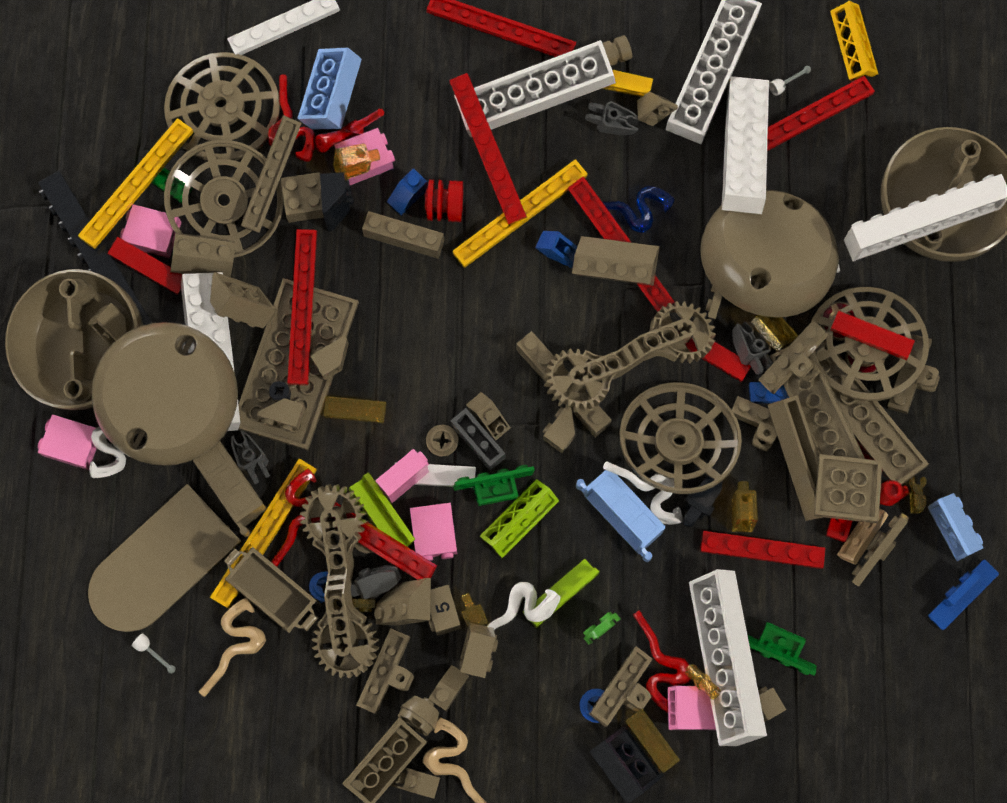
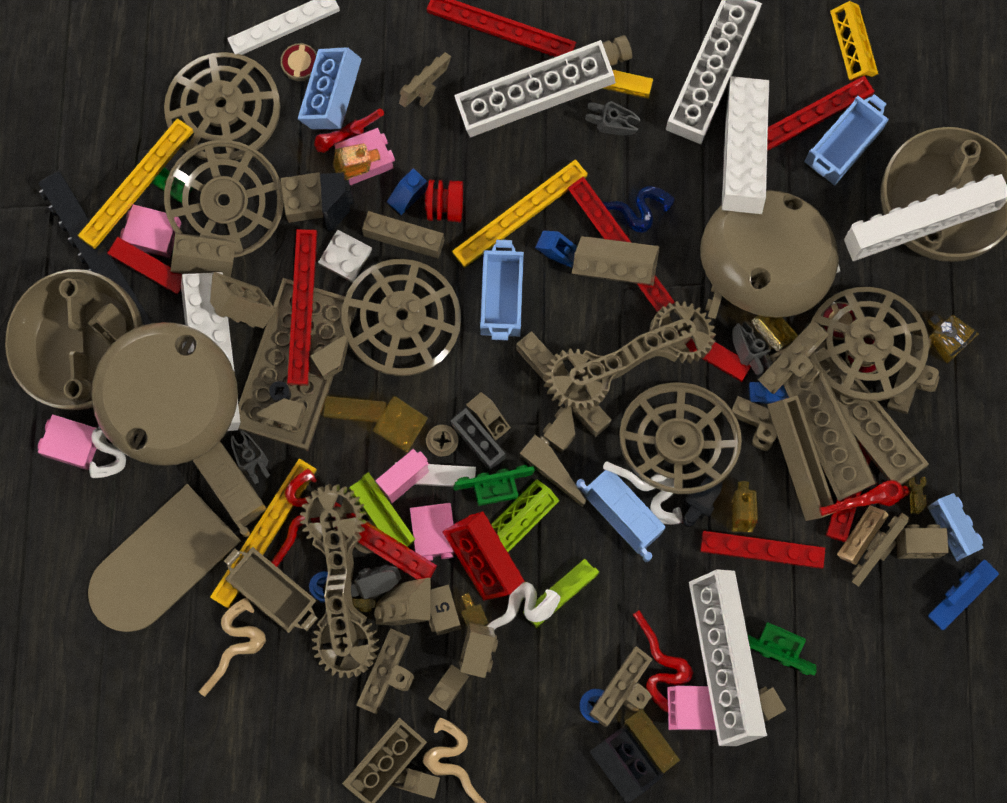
(142, 644): hinge -> none
(271, 174): dark tan tile -> none
(298, 61): none -> tile
(307, 152): red animal -> none
(345, 256): none -> white plate
(398, 328): none -> dark tan dish
(400, 424): none -> clear yellow plate
(419, 714): dark tan cone -> none
(422, 84): none -> dark tan plate
(483, 556): none -> red slope
(488, 149): red plate -> none
(501, 292): none -> light blue container
(542, 457): none -> dark tan slope
(596, 632): bright green plate -> none
(654, 108): dark tan slope -> none
(702, 681): clear yellow pin -> none
(778, 85): white hinge -> none
(847, 138): none -> light blue container
(848, 488): dark tan plate -> none
(872, 335): red tile -> none
(922, 542): none -> dark tan brick
(950, 336): none -> clear yellow torso

